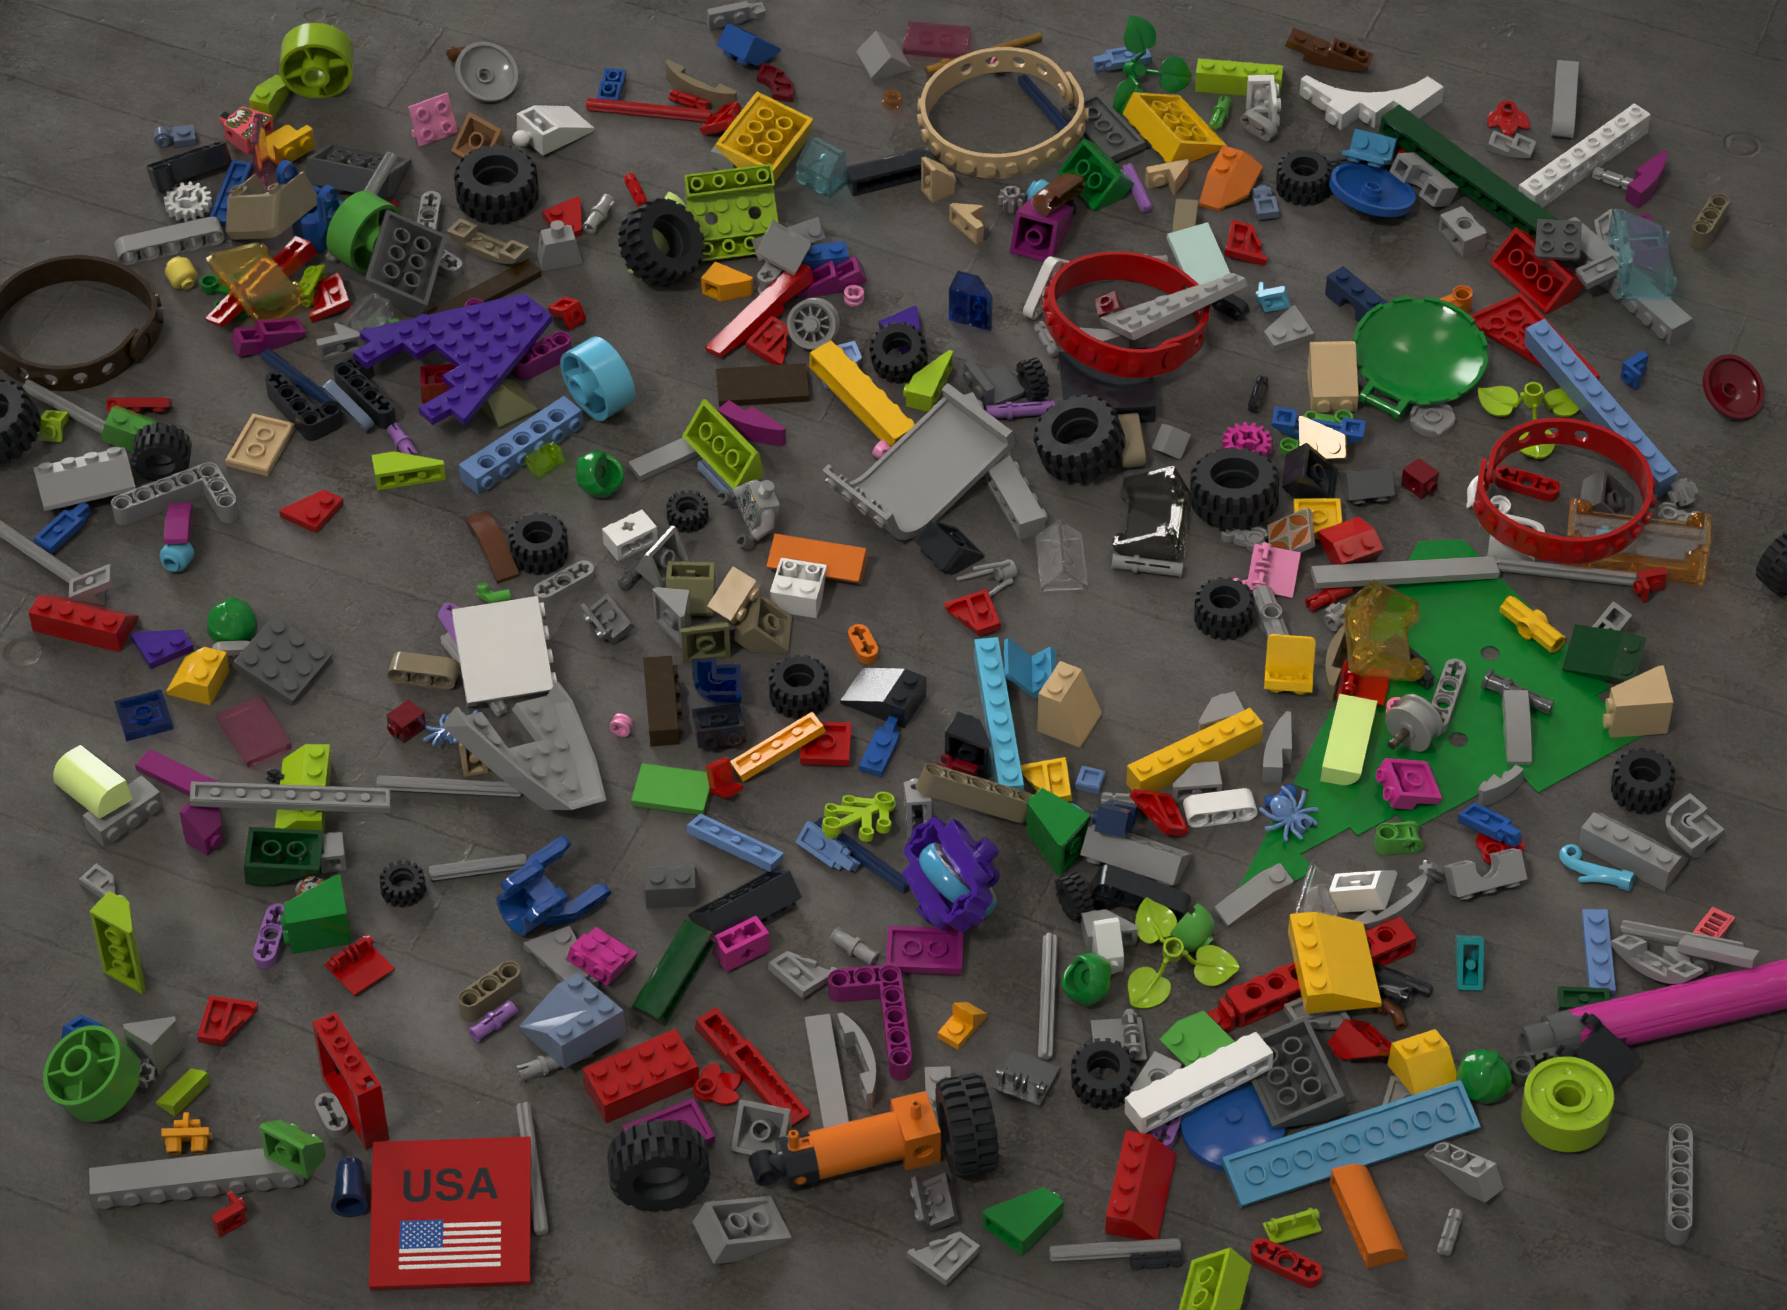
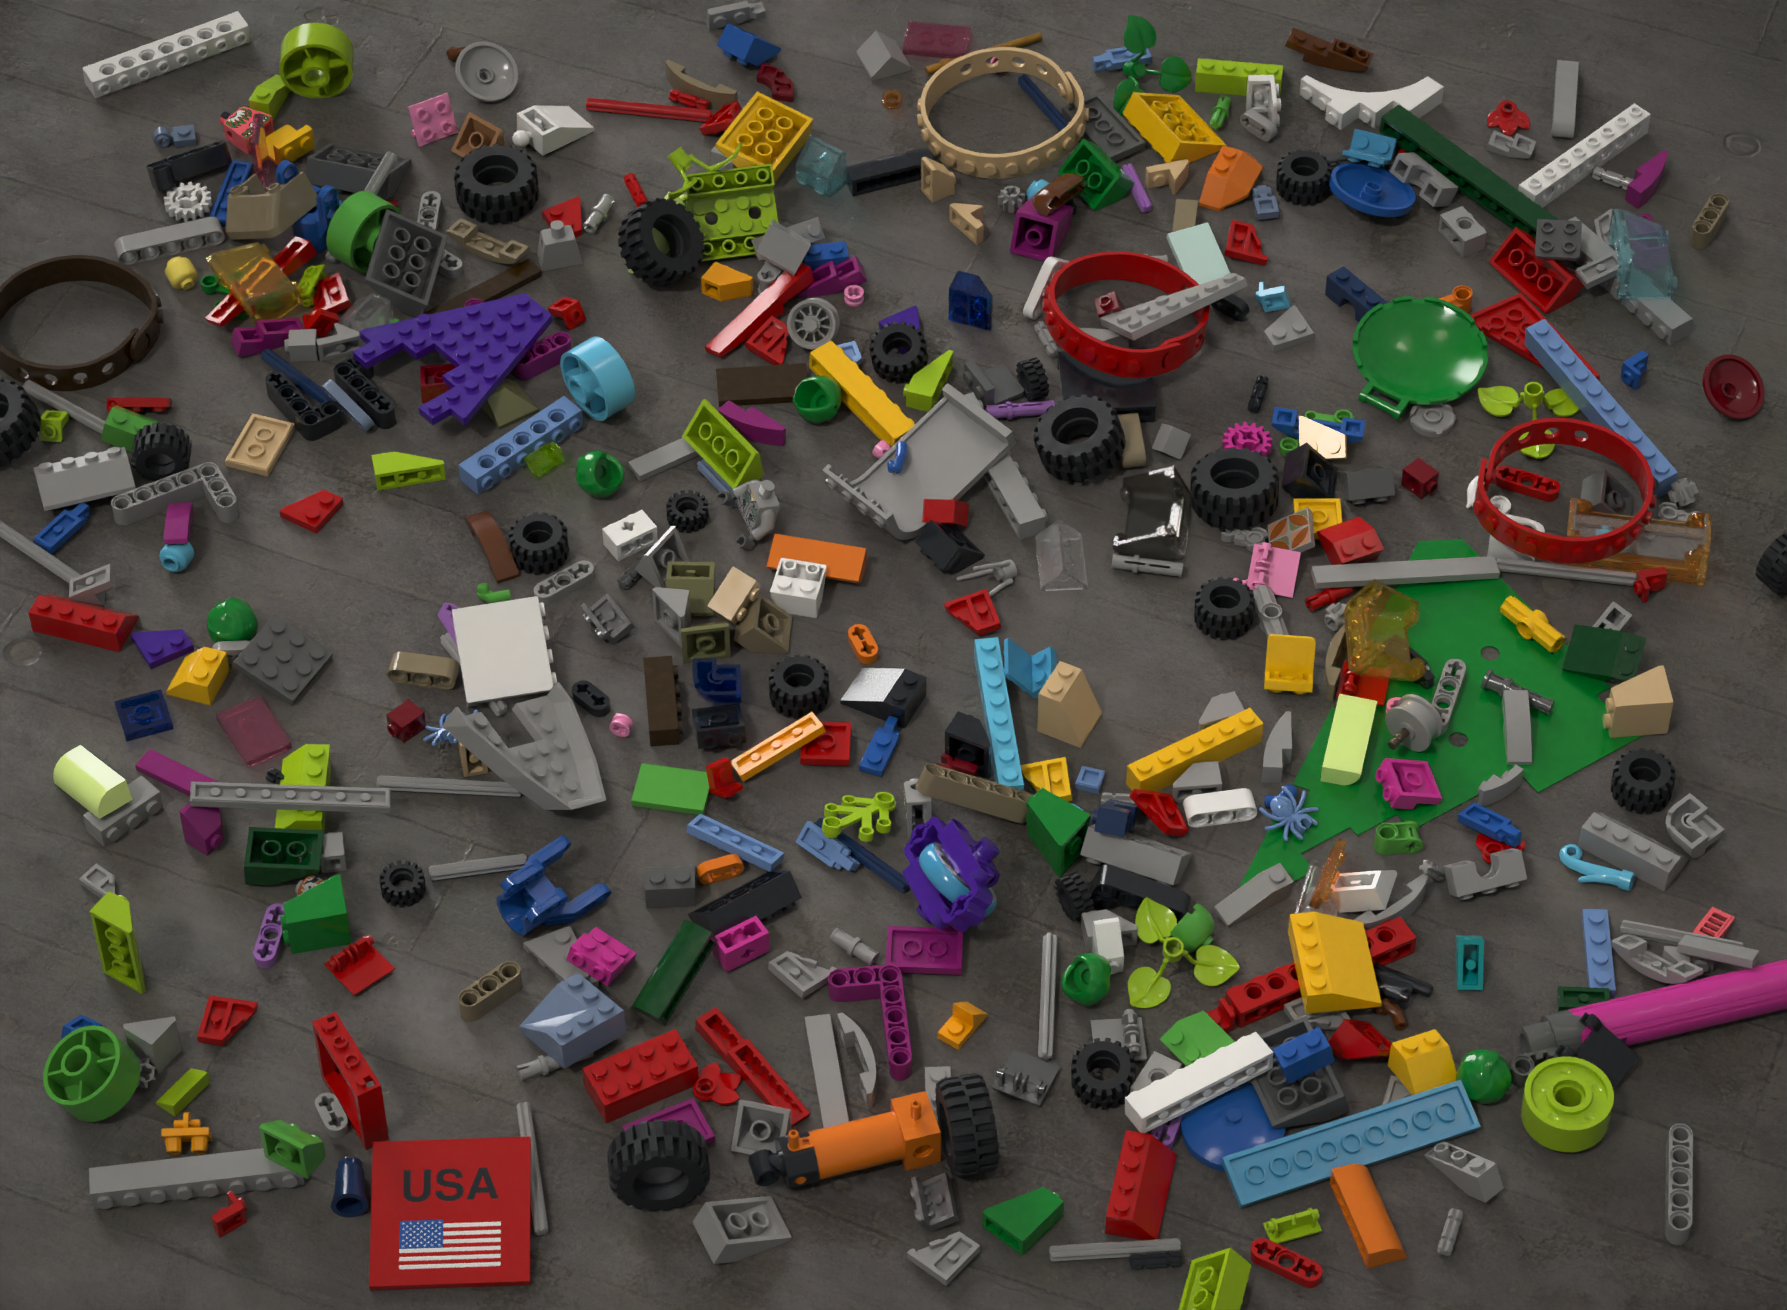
(166, 54): none -> white brick
(302, 345): none -> light grey brick
(322, 321): none -> red bracket
(401, 440): medium lavender pin -> none
(493, 1021): medium lavender pin -> none
(588, 700): none -> black beam
(611, 84): blue slope -> none
(681, 162): none -> lime plant
(720, 869): none -> orange beam
(818, 399): none -> green piece
(900, 458): none -> blue arm
(945, 511): none -> red slope
(1303, 1055): none -> blue brick
(1329, 874): none -> clear orange plate
(1332, 376): tan slope -> none

